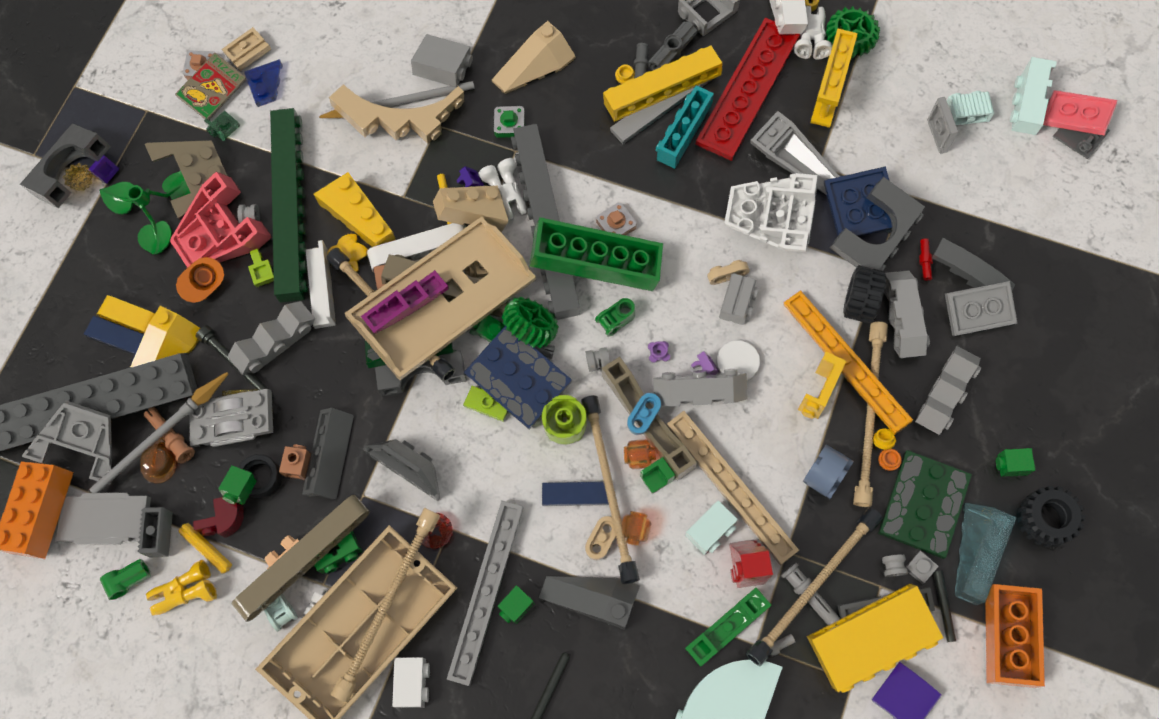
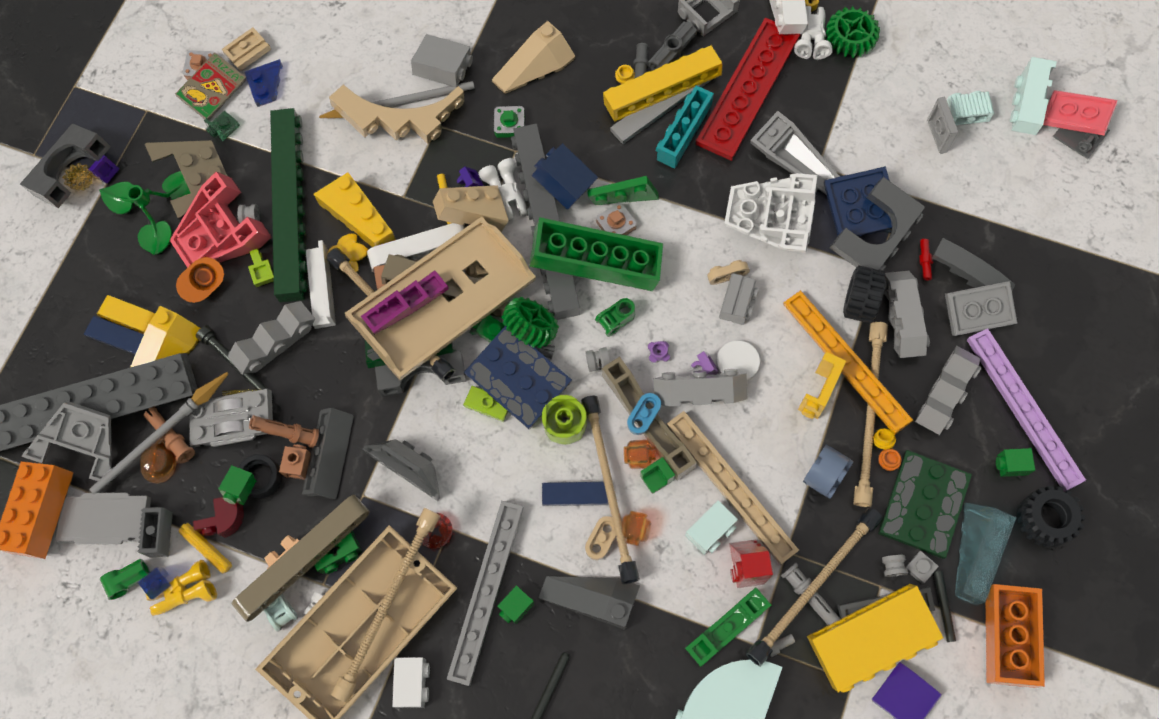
(155, 582): none -> clear blue bracket
(294, 432): none -> nougat pin
(564, 175): none -> dark blue brick
(626, 191): none -> green wing
(834, 77): yellow fence -> none
(1026, 410): none -> lavender plate

